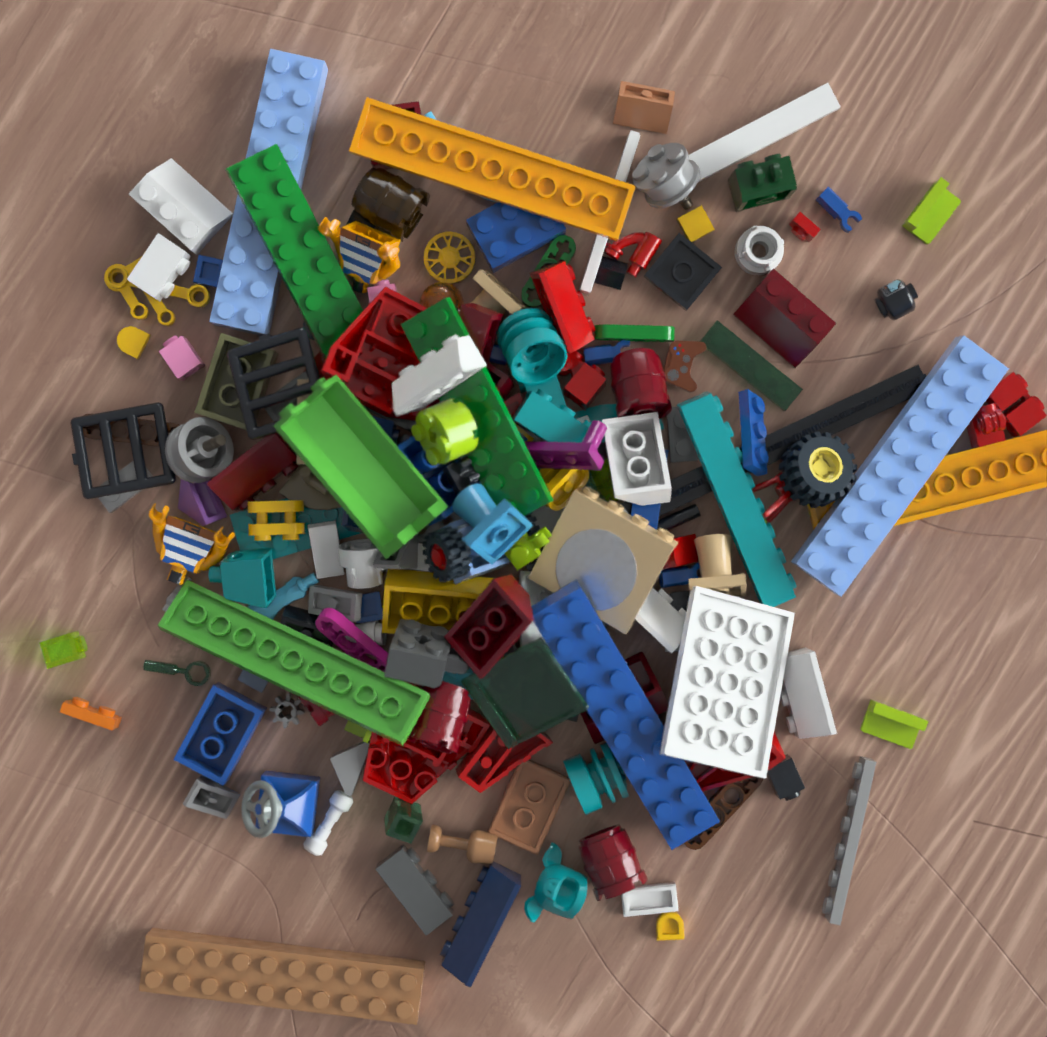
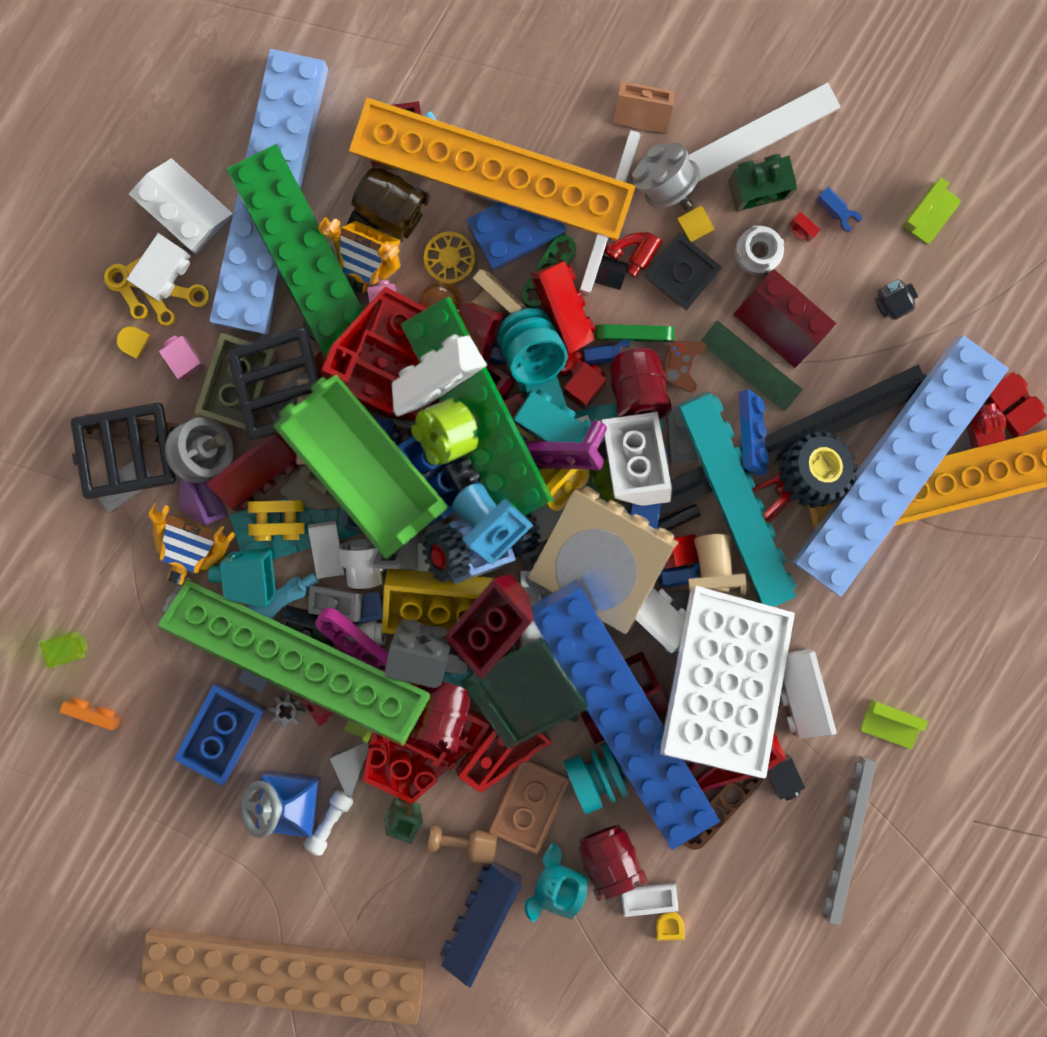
(172, 669): clear green piece -> none
(207, 271): blue plate -> none
(211, 797): light grey slope -> none
(415, 888): dark grey brick -> none
(527, 548): lime plate -> none

